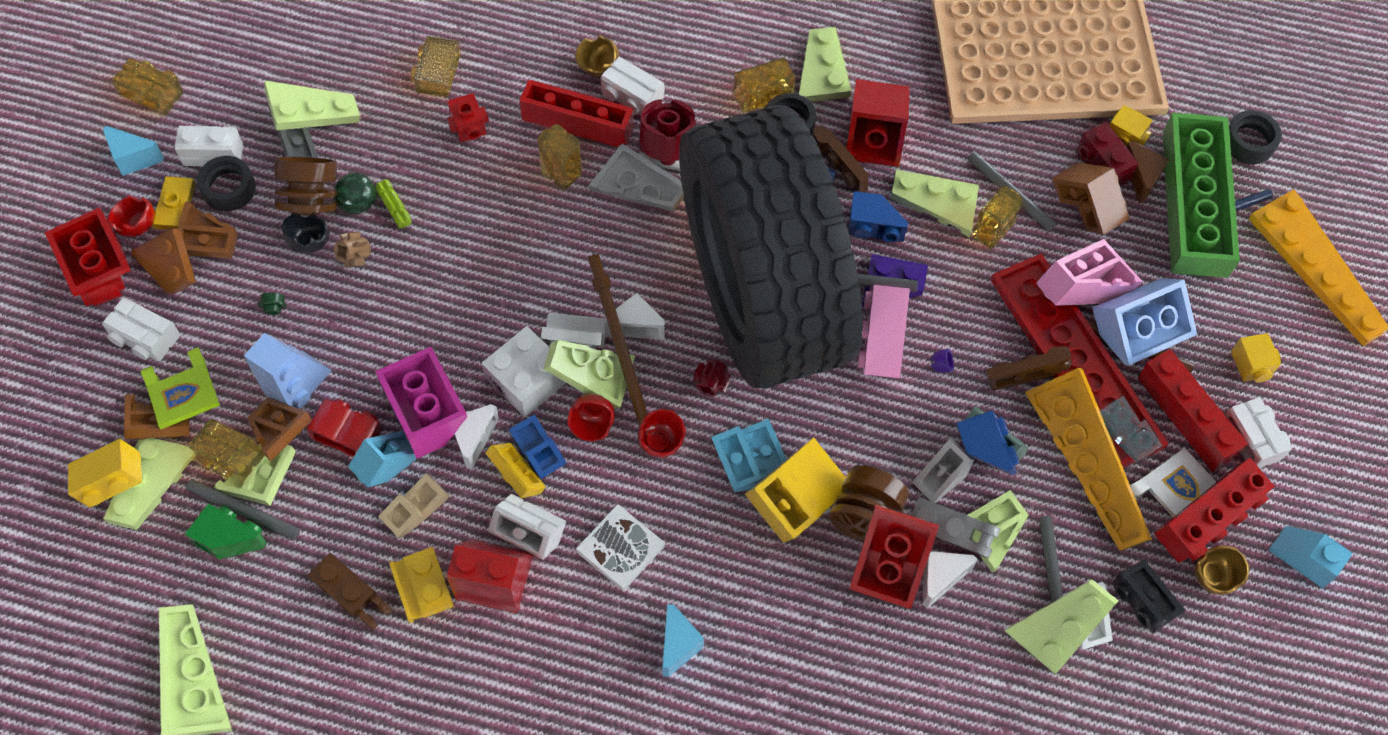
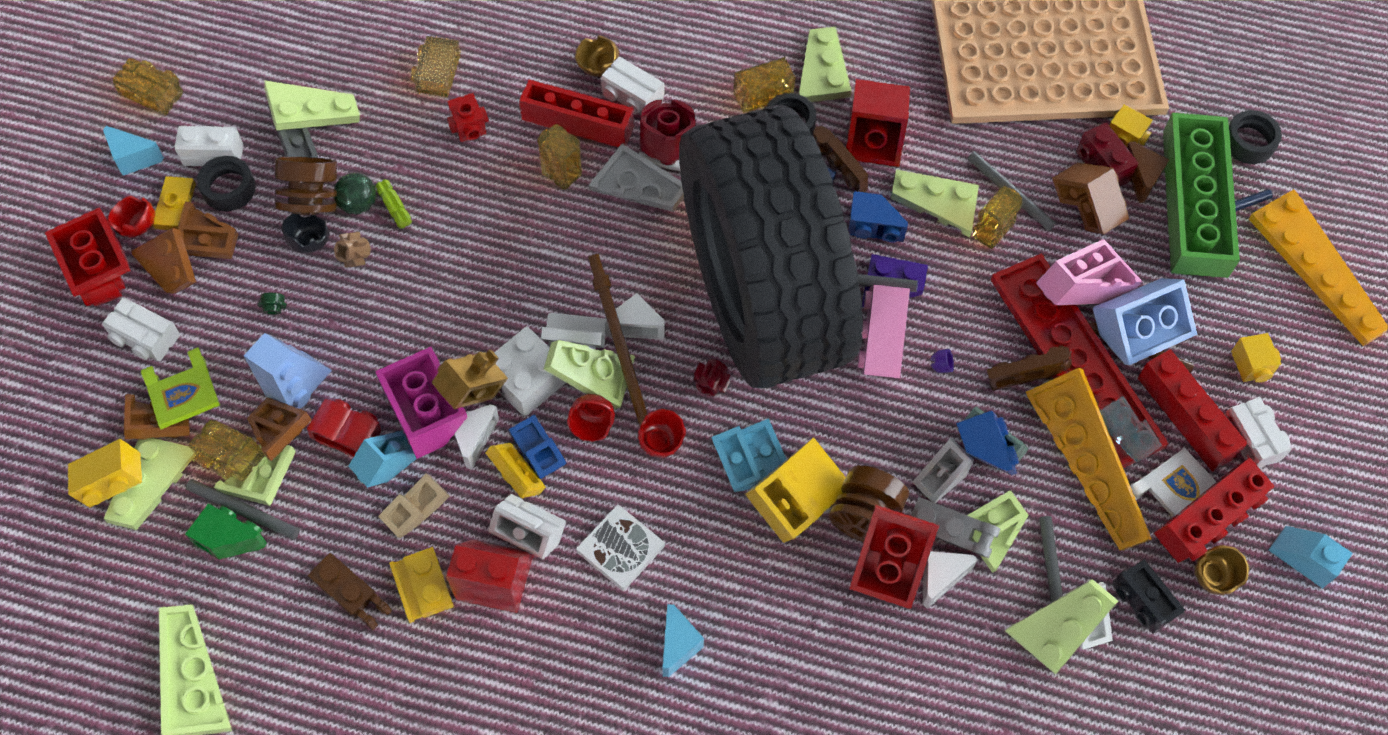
(469, 379): none -> pearl gold brick

